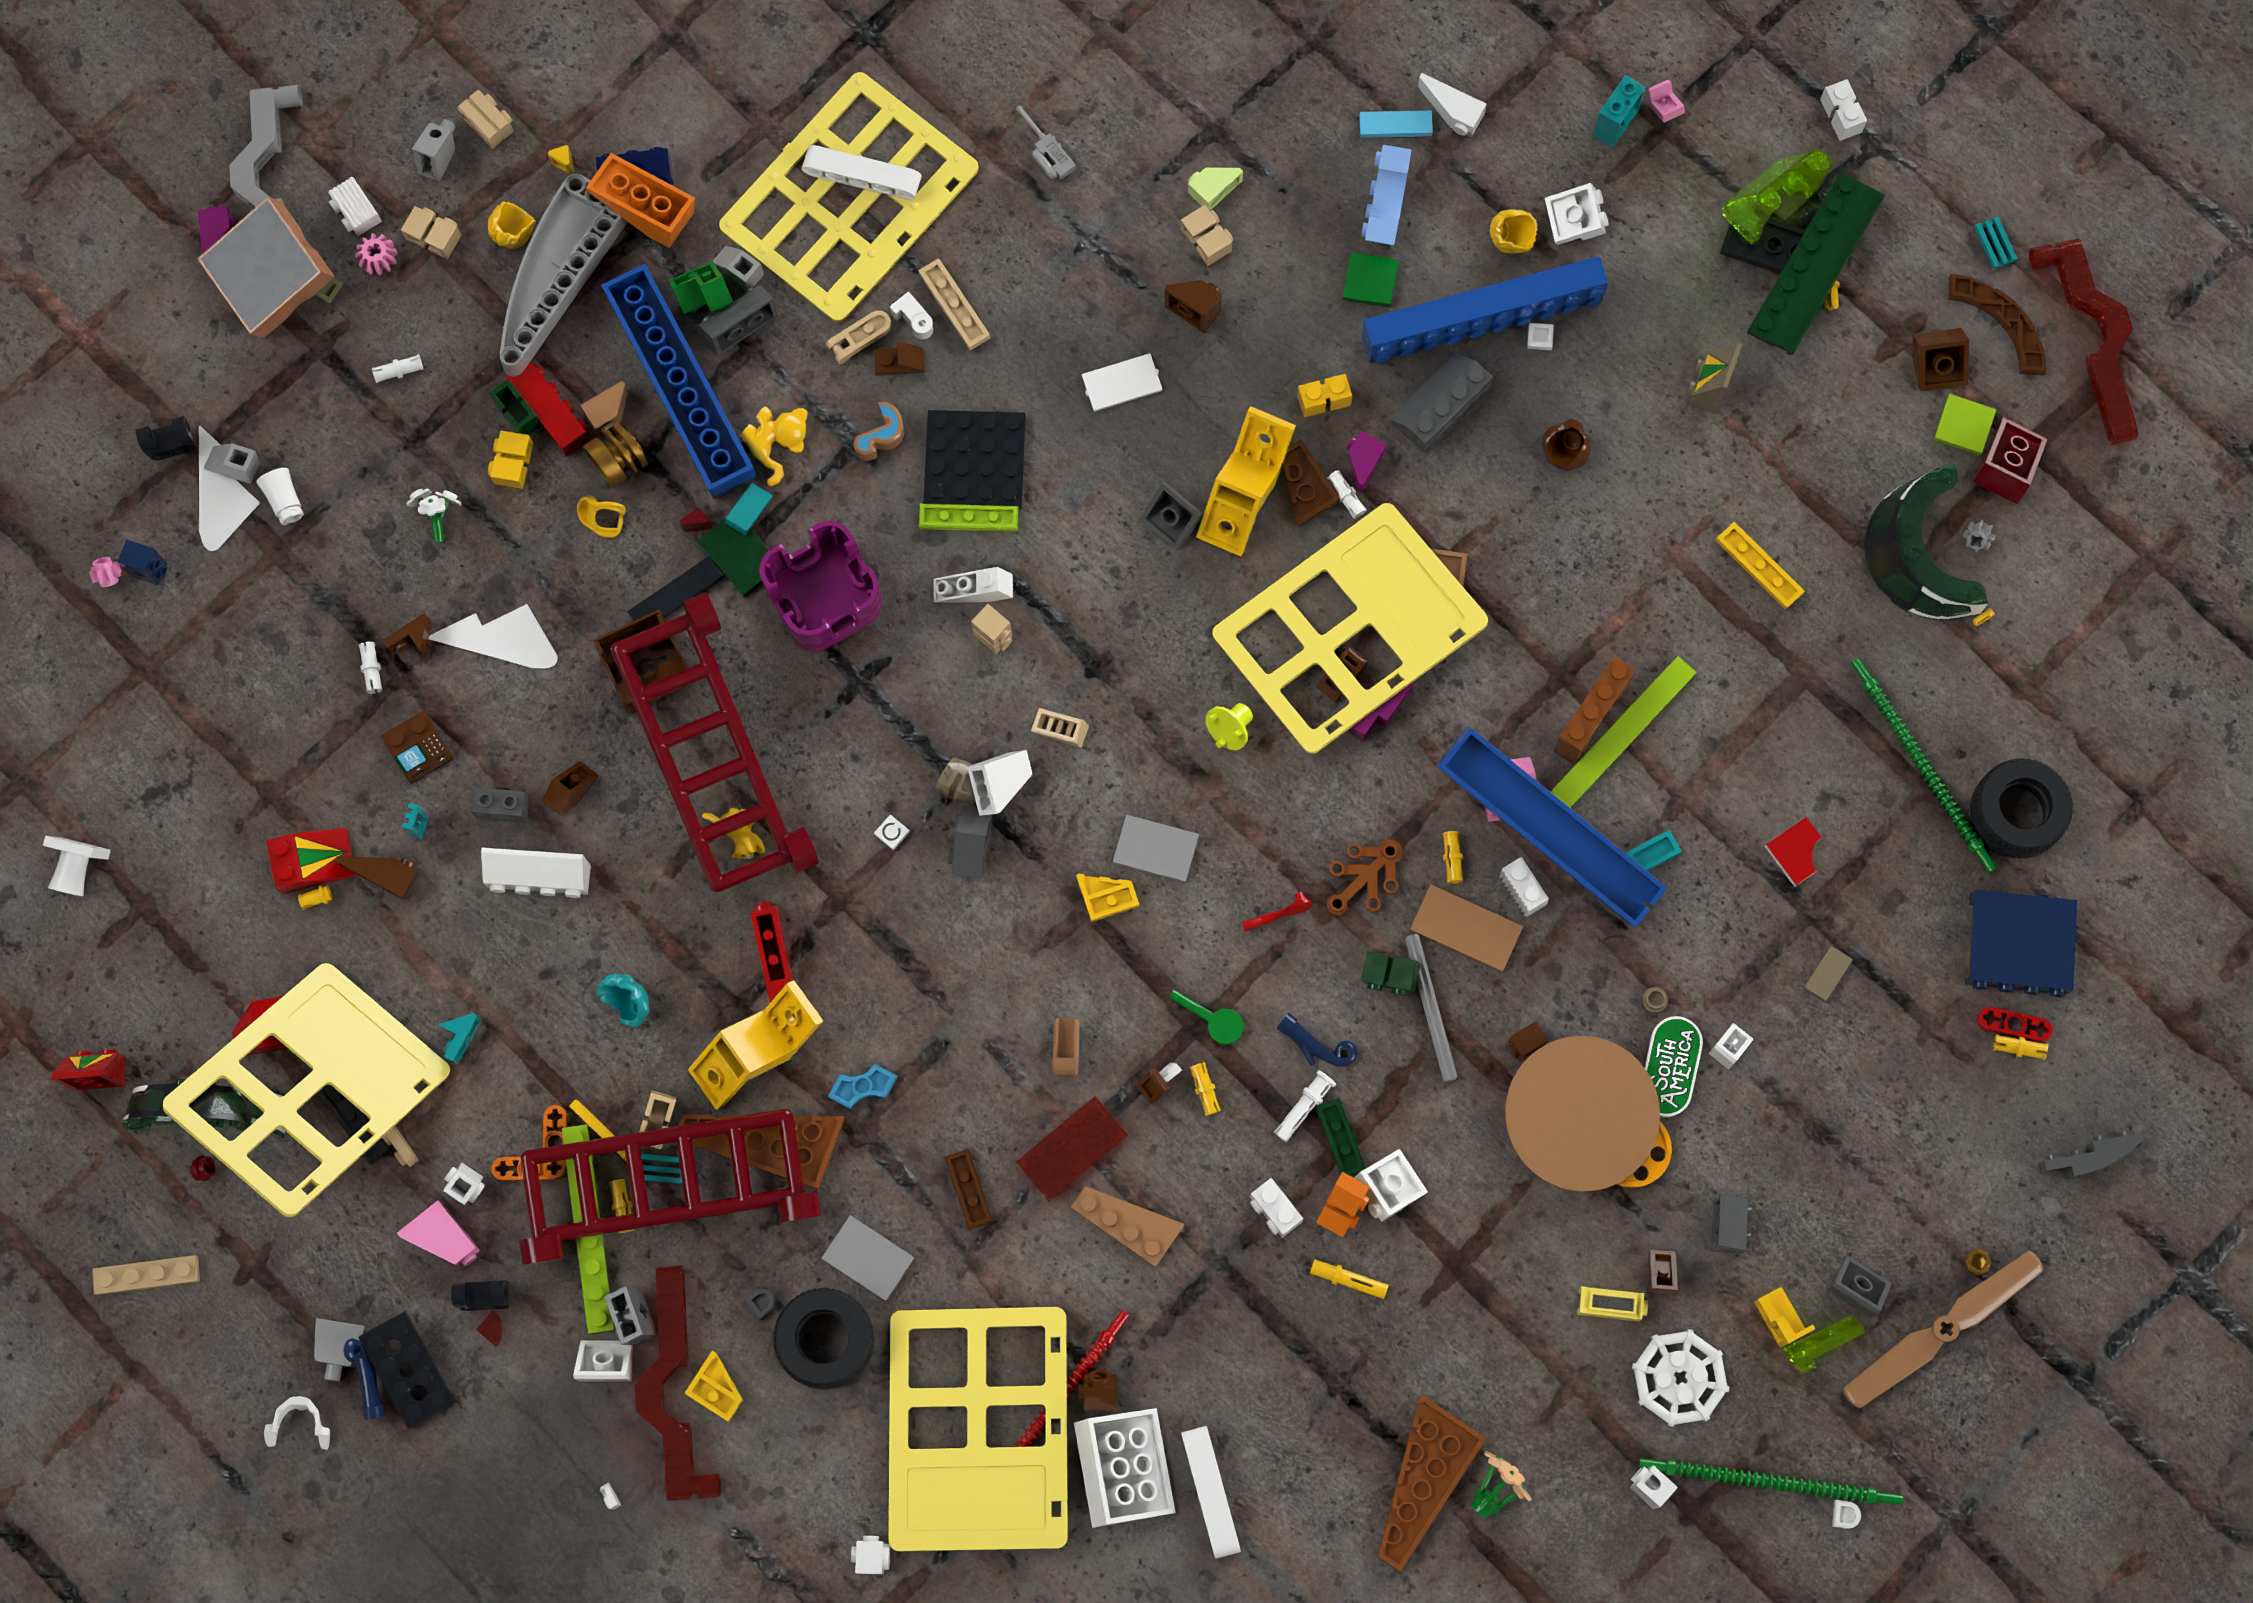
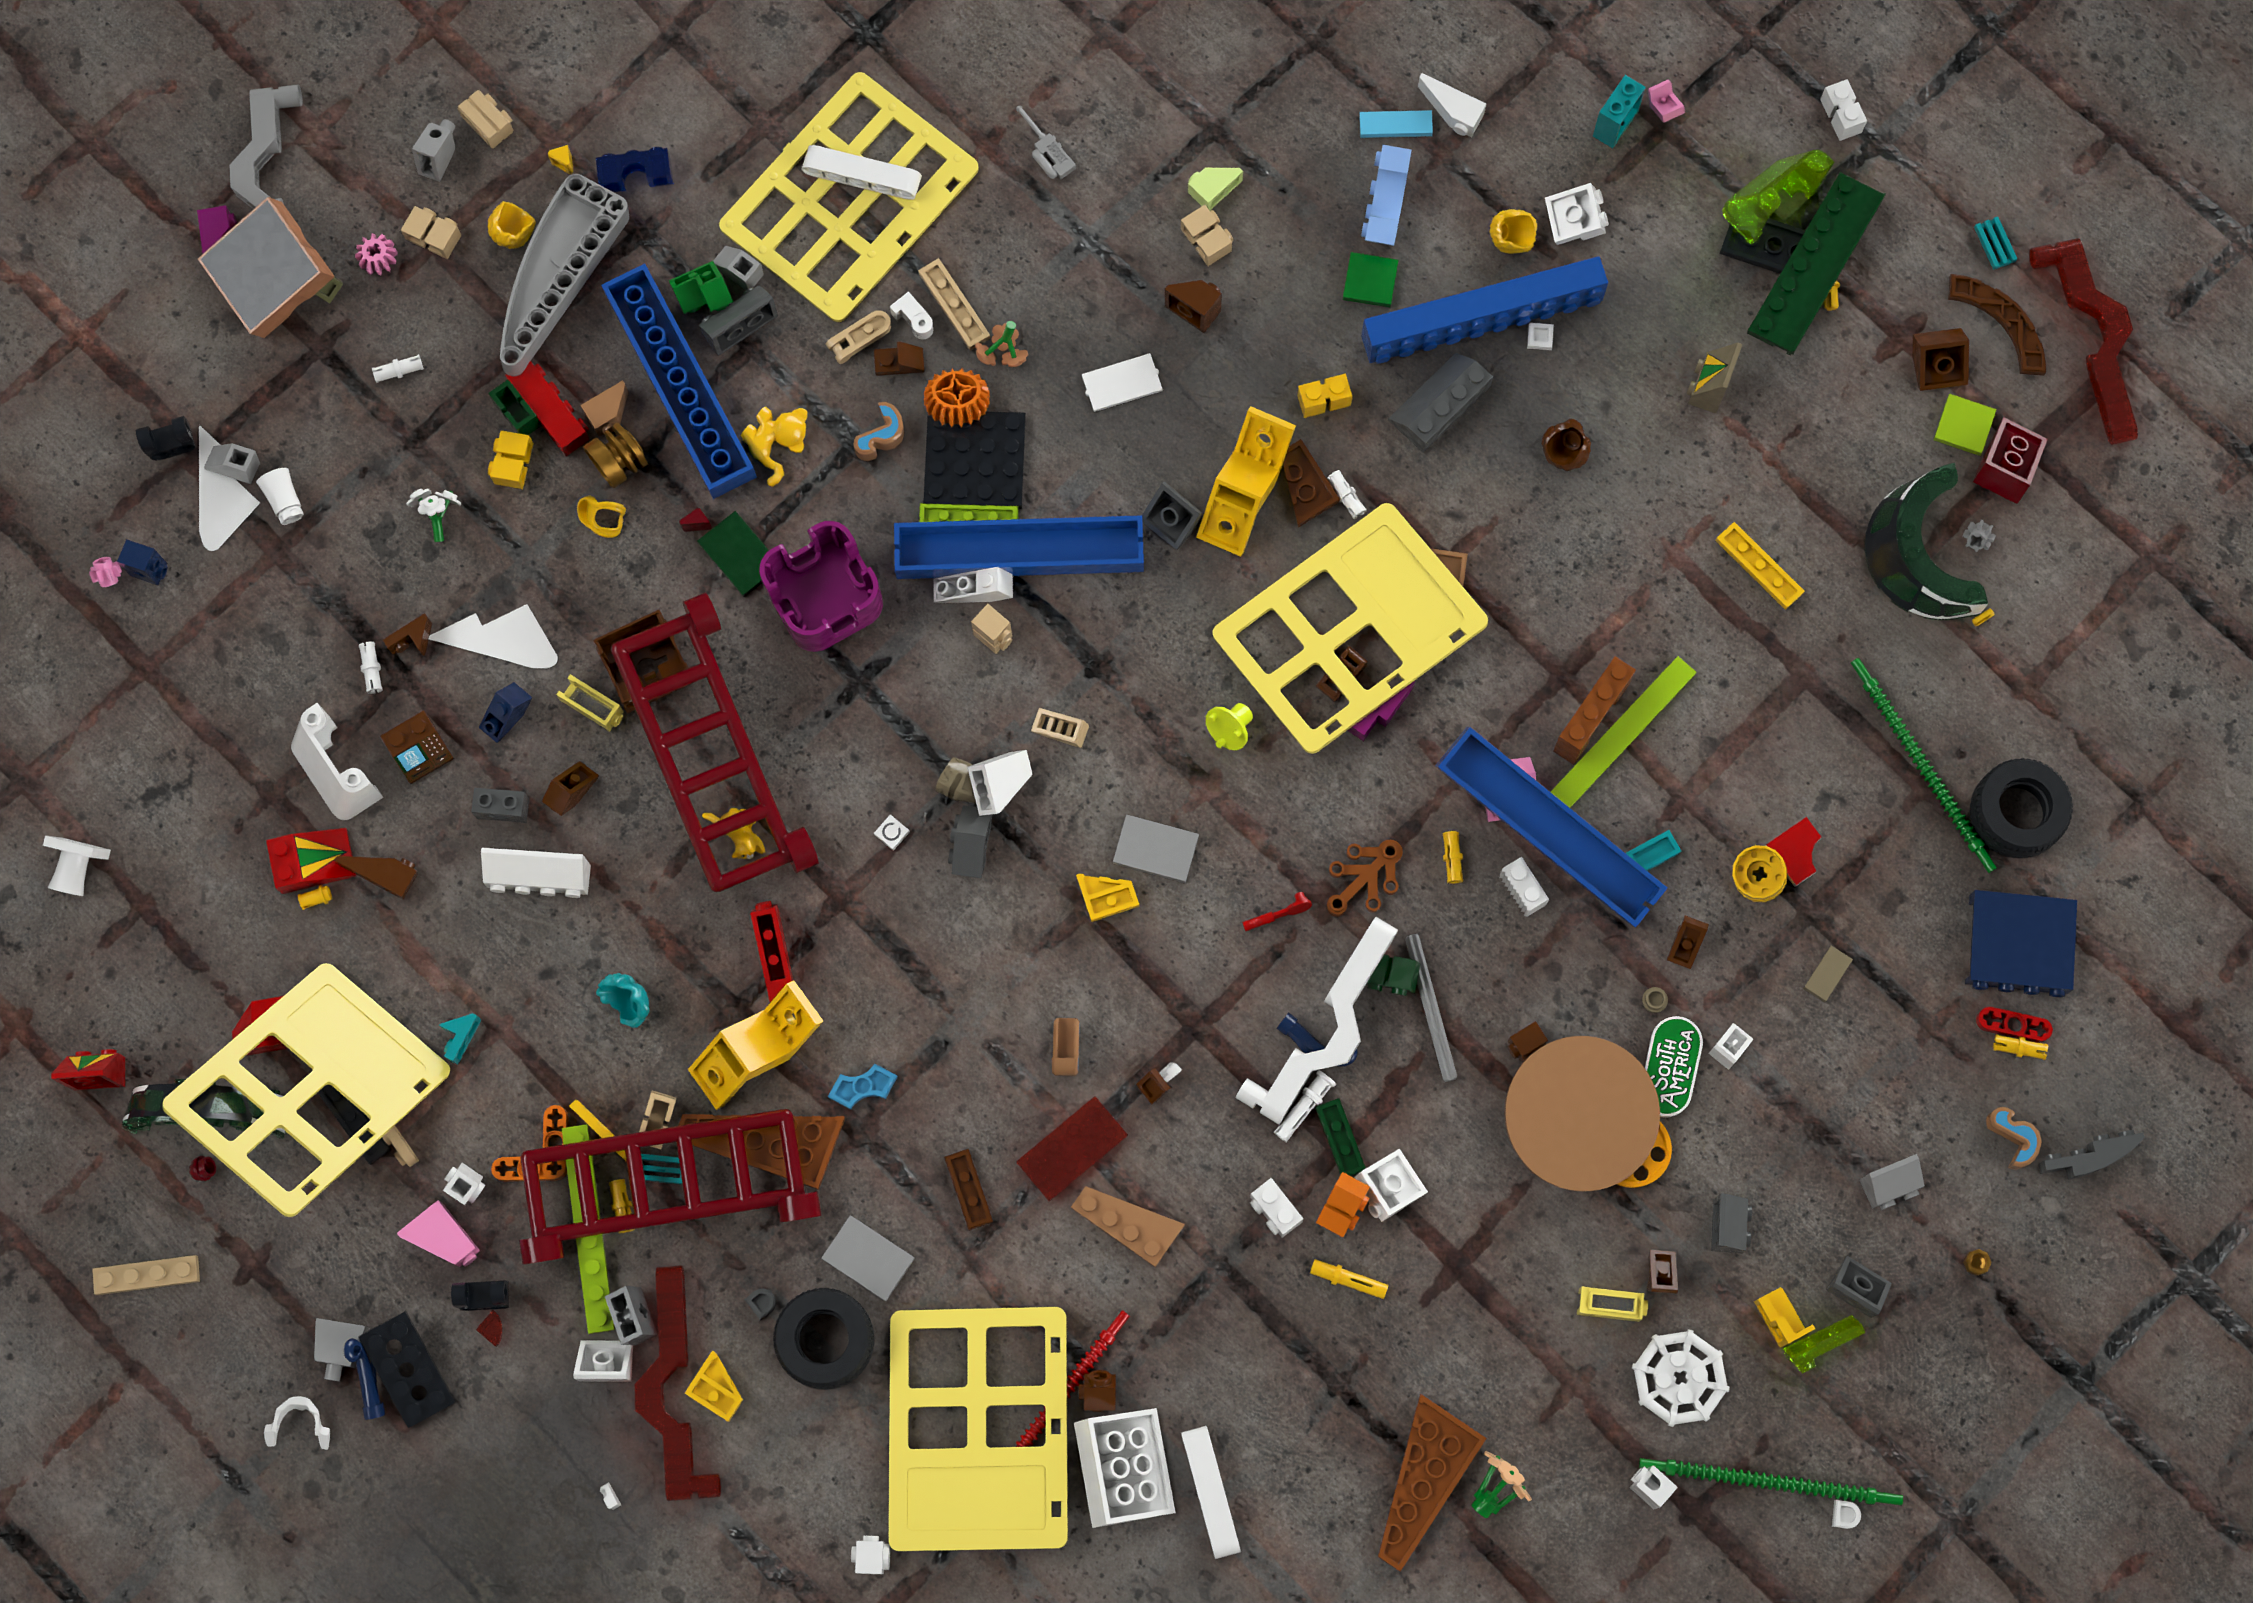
(344, 792): none -> white windscreen
(354, 206): white brick -> none
(412, 825): teal tile -> none
(505, 711): none -> dark blue slope
(591, 704): none -> light yellow window
(642, 199): orange slope -> none
(680, 589): black tile -> none
(748, 509): teal tile -> none
(969, 404): none -> orange gear
(1003, 338): none -> nougat plant
(1019, 546): none -> blue piece
(1205, 1089): yellow pin -> none
(1223, 1026): green piece -> none
(1346, 1038): none -> white beam
(1364, 457): magenta slope -> none
(1466, 928): medium nougat tile -> none
(1687, 942): none -> reddish brown slope
(1750, 862): none -> yellow wheel
(1893, 1182): none -> light grey slope
(1923, 1345): medium nougat piece -> none
(2018, 1132): none -> medium nougat animal

